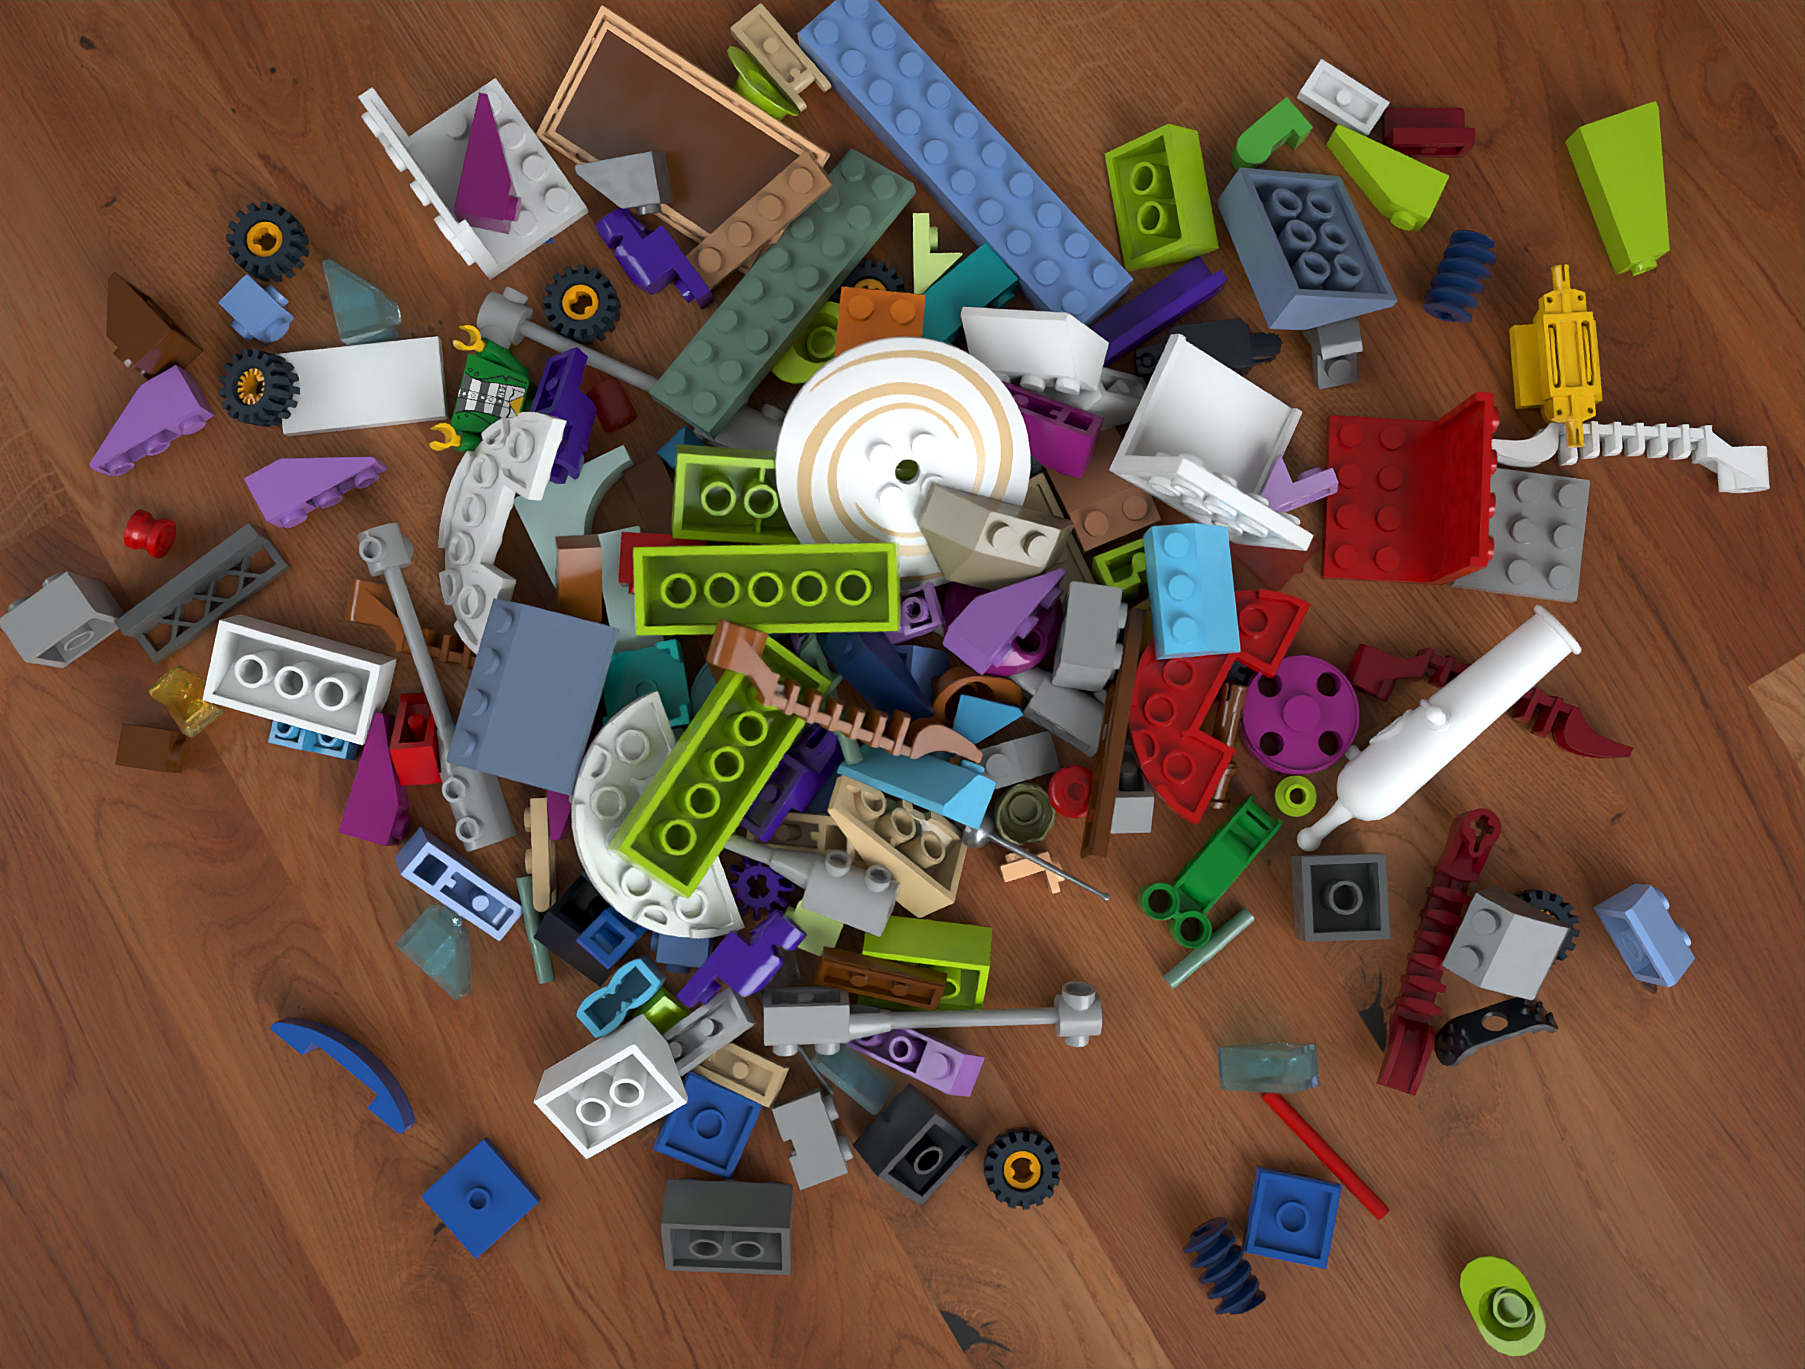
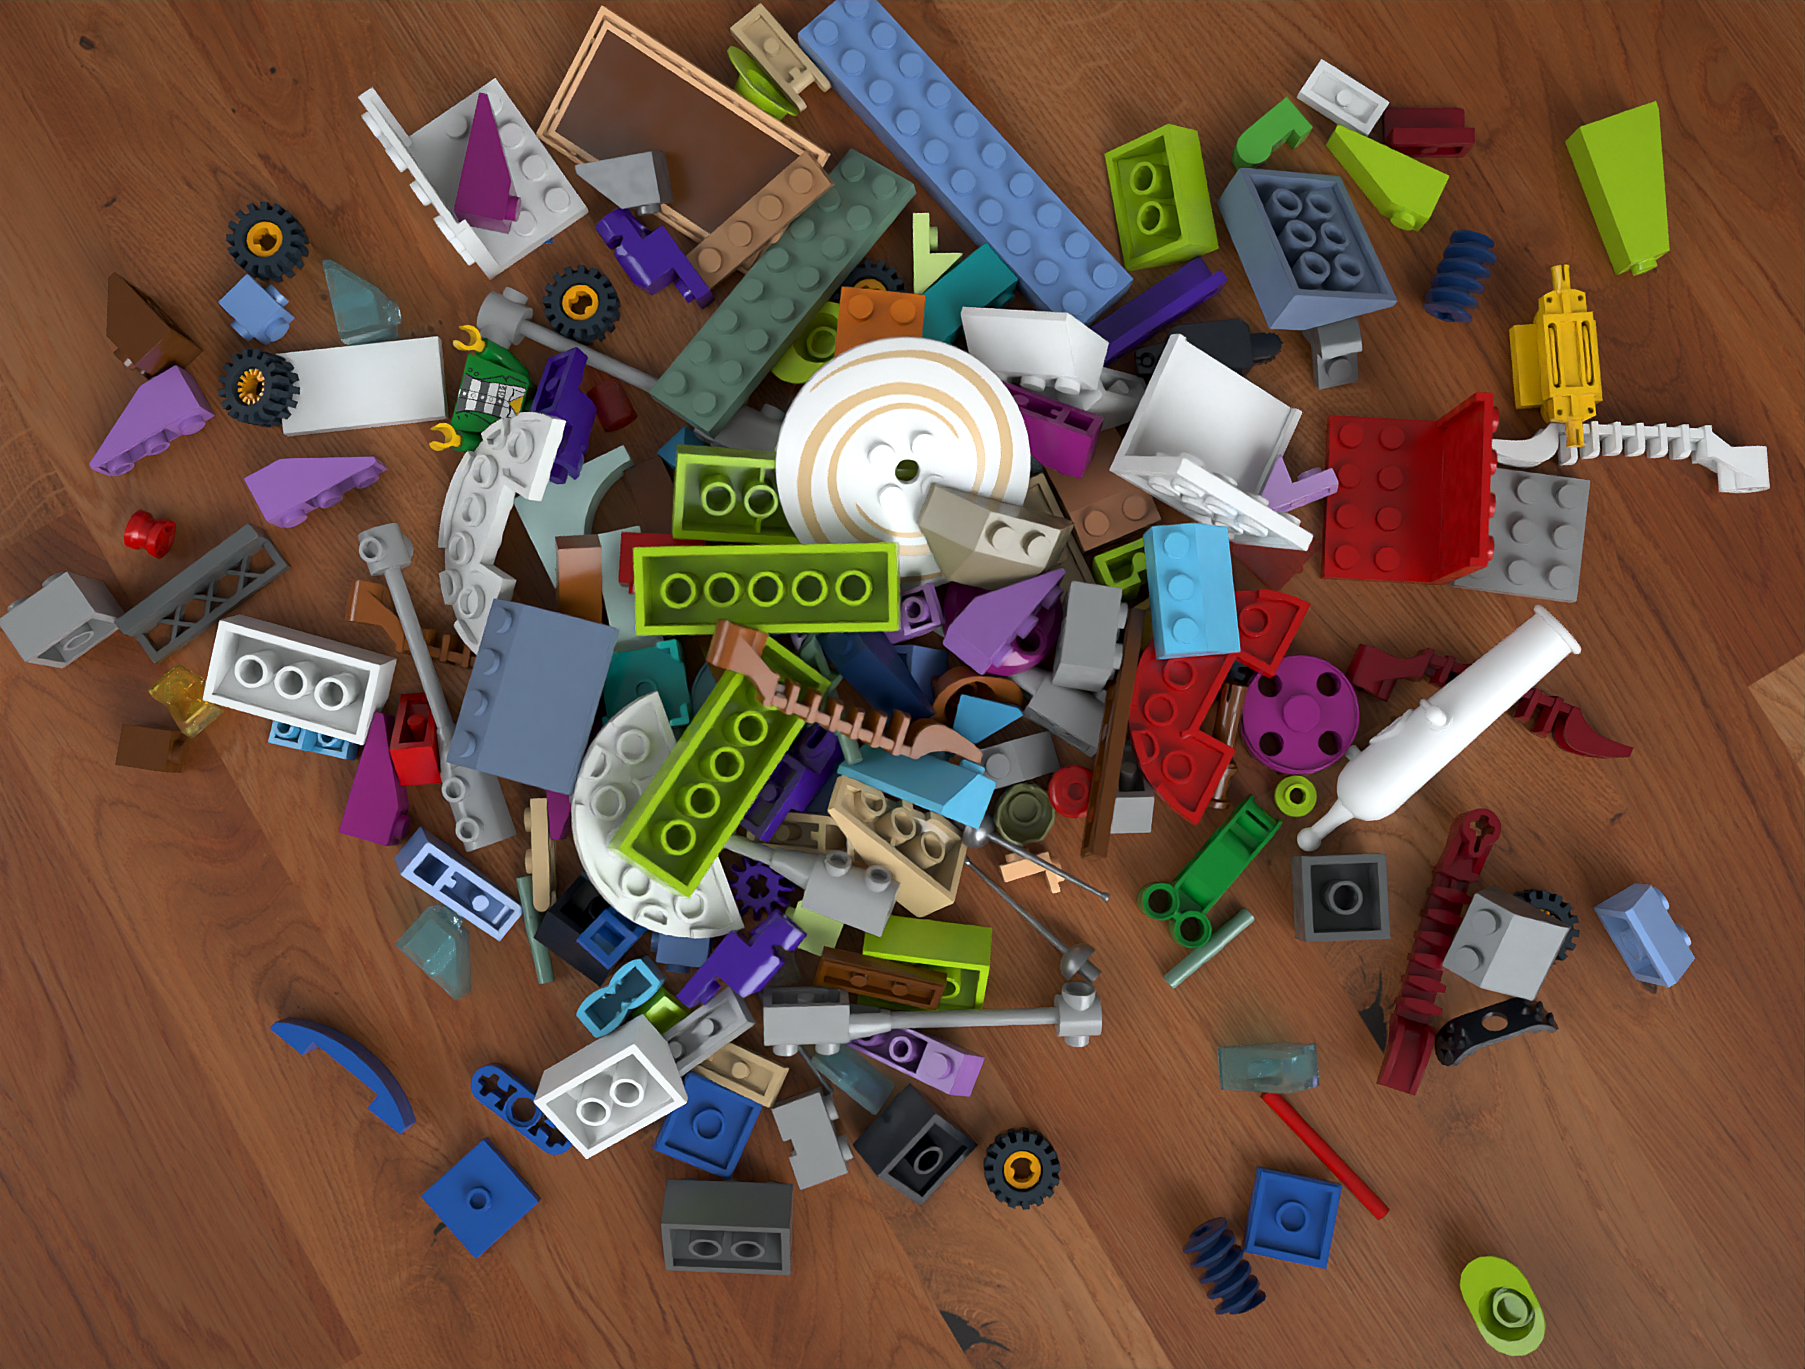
(491, 1100): none -> blue beam
(1074, 958): none -> flat silver sword

